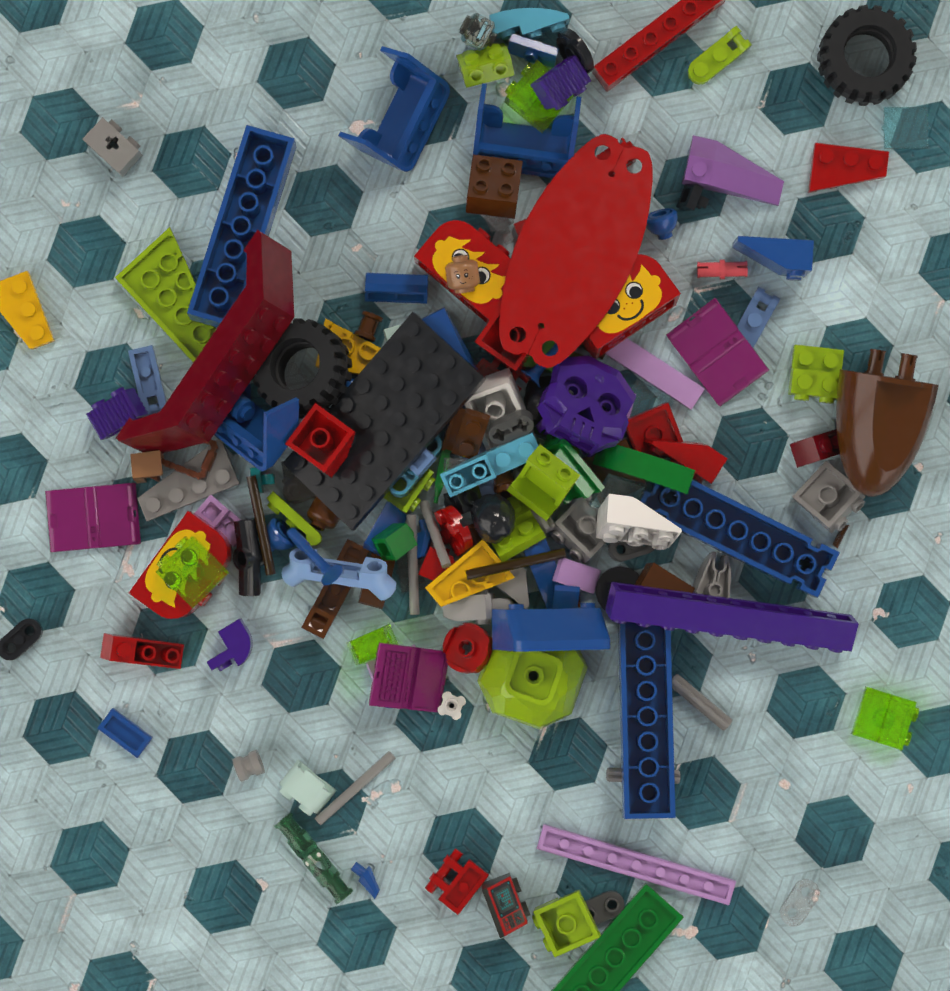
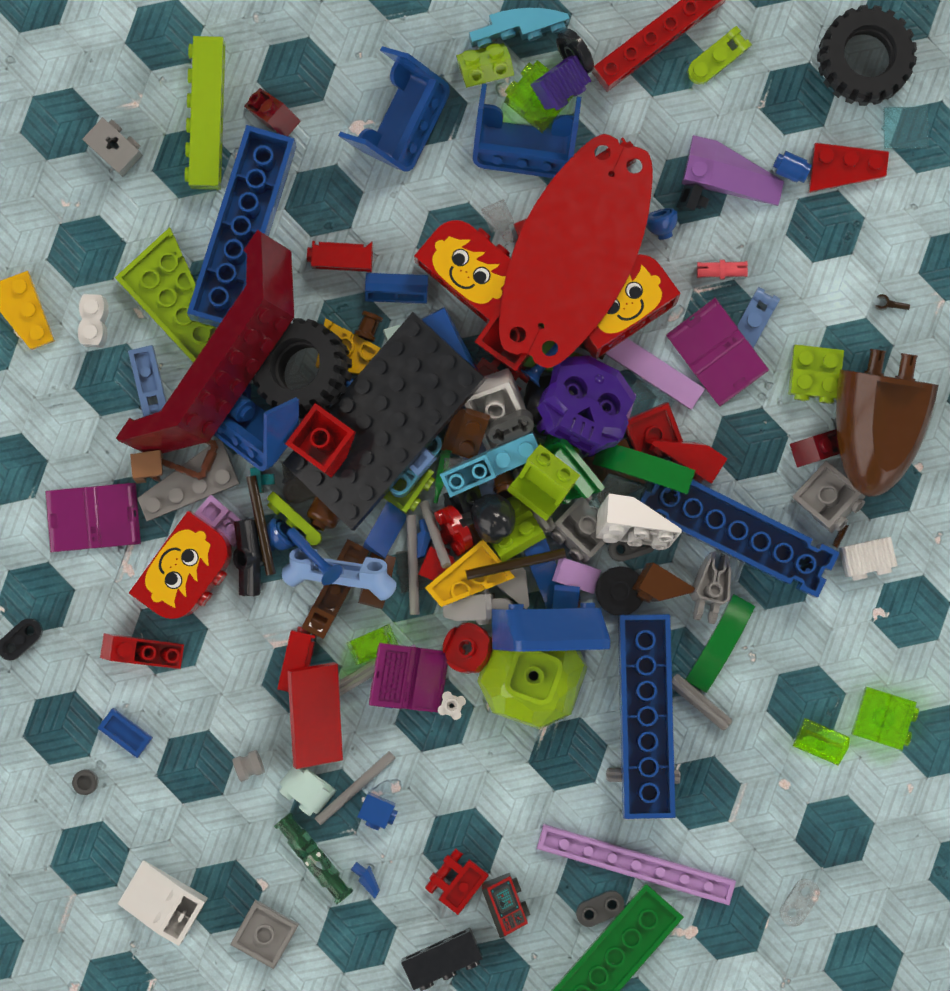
(85, 782): none -> dark grey tile
(94, 313): none -> white brick
(112, 415): dark purple brick -> none
(162, 902): none -> white slope
(191, 570): clear neon green plate -> none
(206, 112): none -> lime brick
(239, 645): dark purple brick -> none
(264, 934): none -> light grey plate
(272, 112): none -> dark red slope
(297, 654): none -> red window
(315, 715): none -> red tile
(341, 256): none -> red window
(356, 677): none -> light grey axle
(377, 811): none -> blue brick
(394, 541): green brick -> none
(442, 959): none -> black brick
(462, 274): medium nougat head -> none
(477, 31): head -> none
(493, 186): reddish brown brick -> none
(533, 50): blue plate -> none
(565, 923): lime plate -> none
(720, 643): none -> green slope
(731, 617): dark purple brick -> none
(782, 256): blue slope -> none
(792, 167): none -> blue brick
(821, 741): none -> clear neon green slope
(868, 557): none -> white brick
(891, 304): none -> dark brown hand

